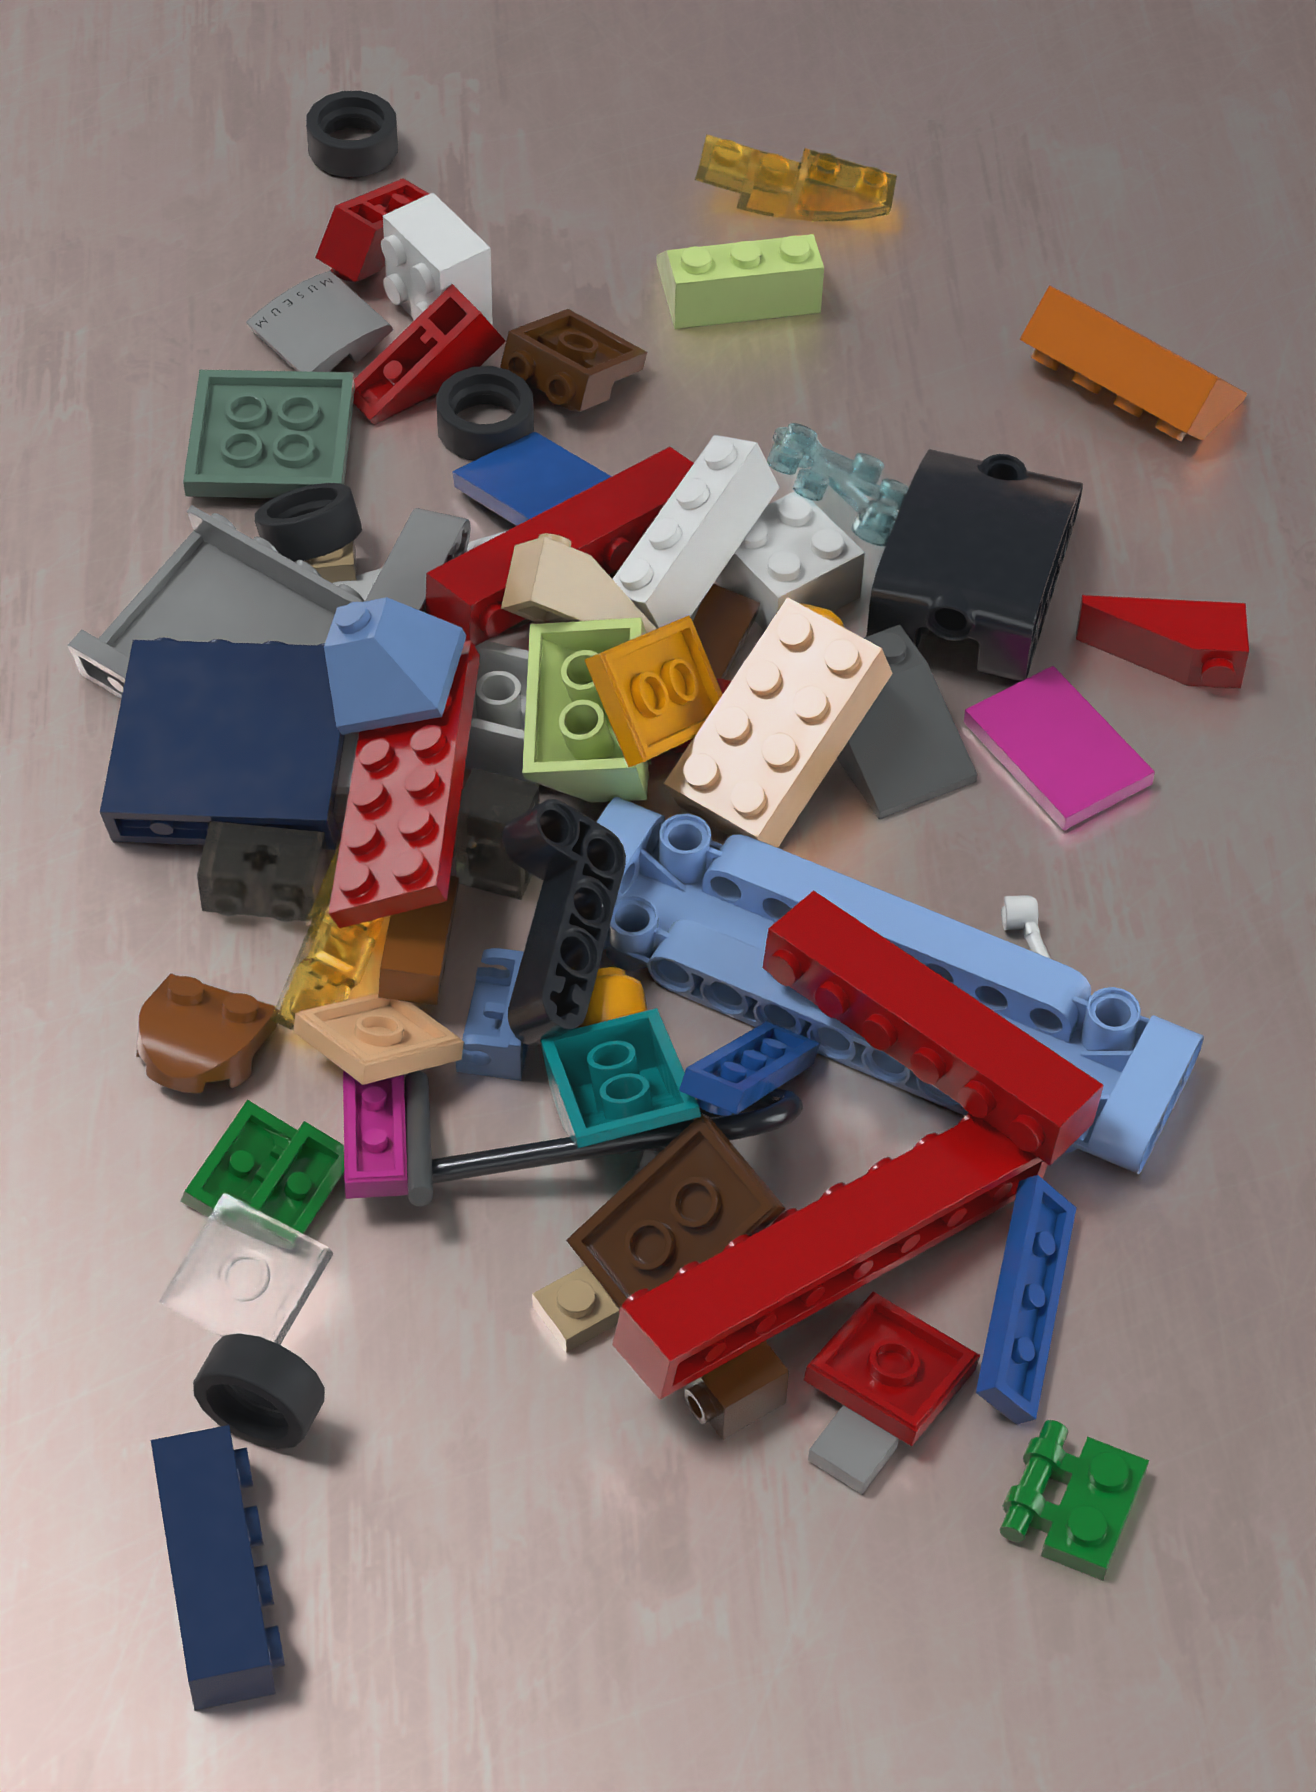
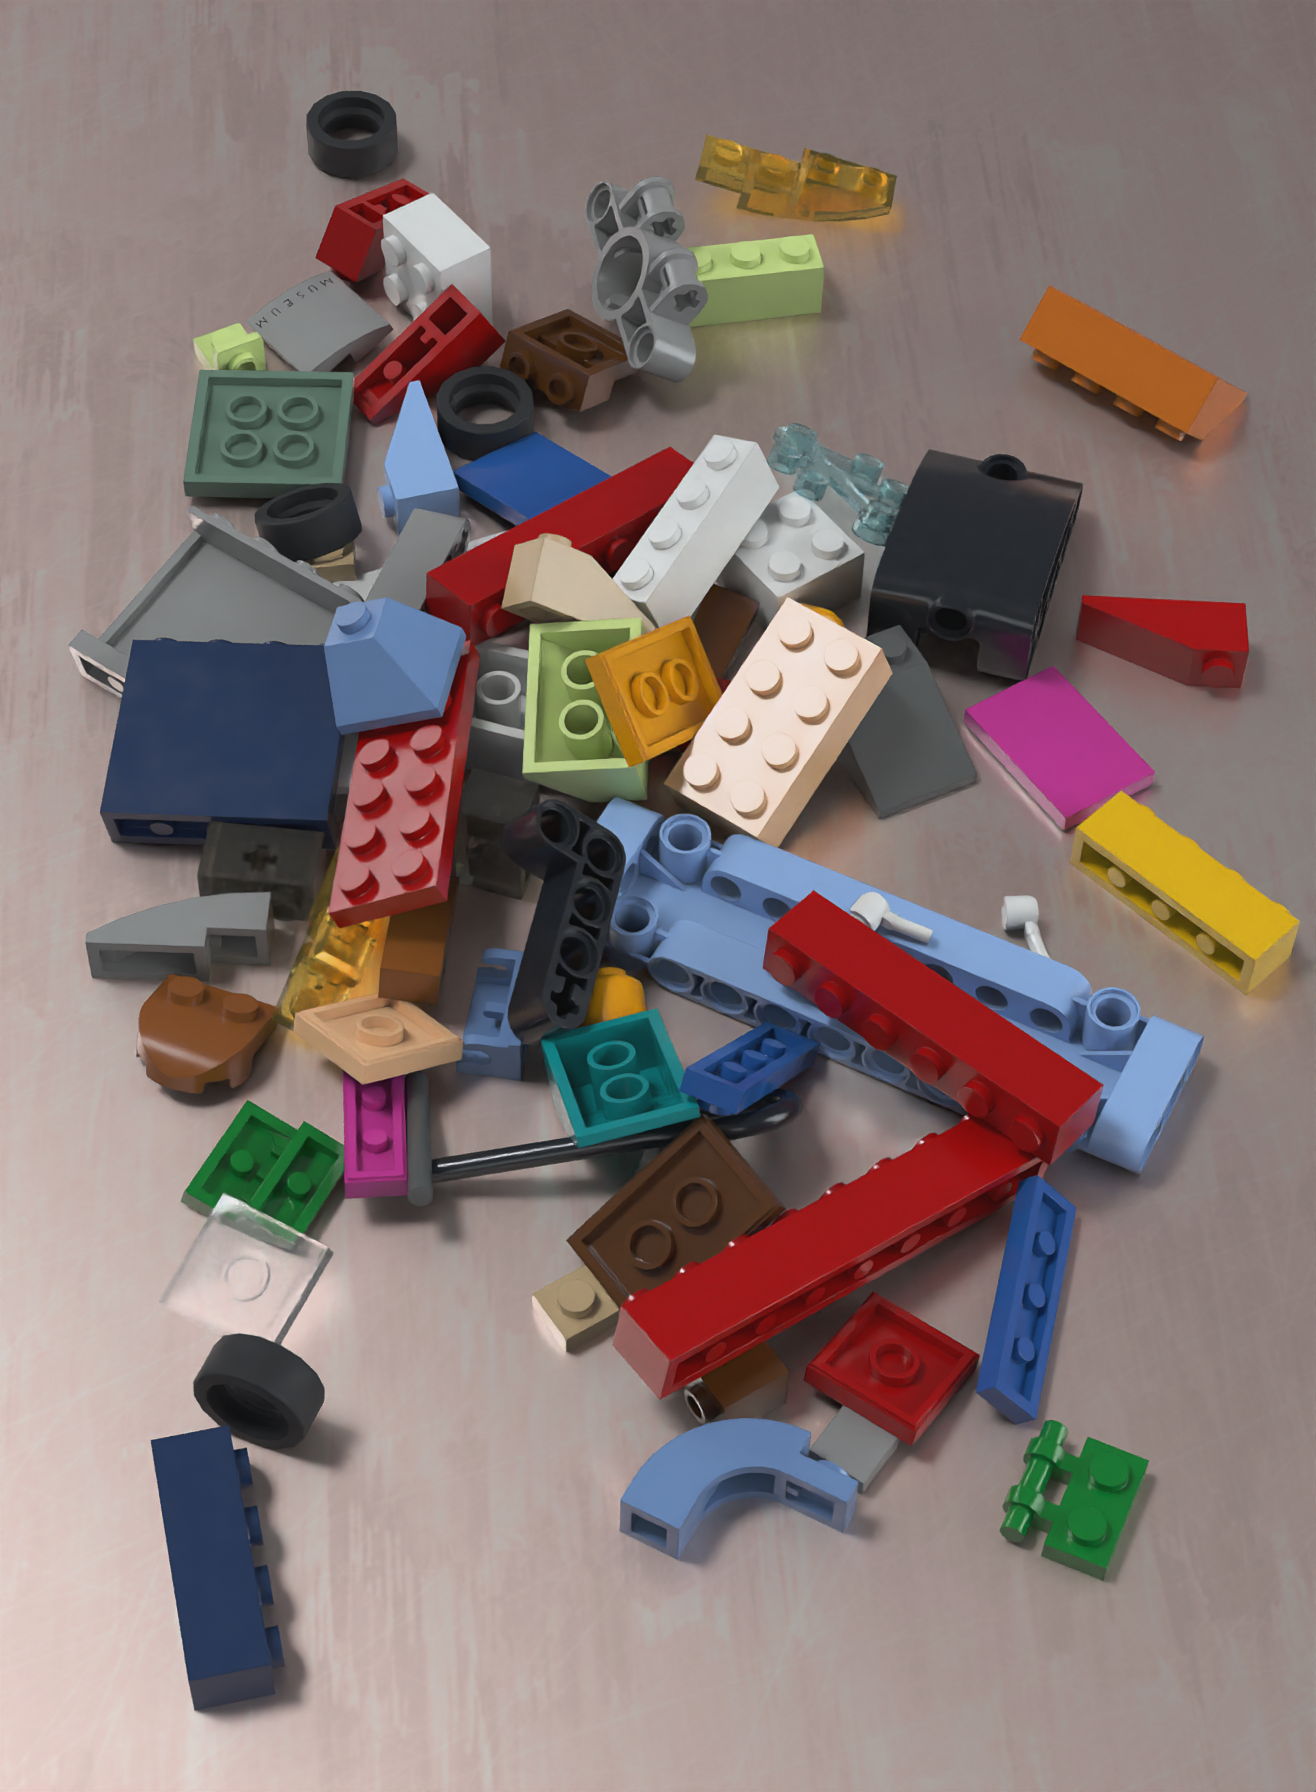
(184, 938): none -> light grey slope
(231, 349): none -> yellowish green bracket
(417, 465): none -> light blue slope
(645, 275): none -> light grey piece
(727, 1464): none -> medium blue arch
(875, 911): none -> white hand
(1184, 892): none -> yellow brick

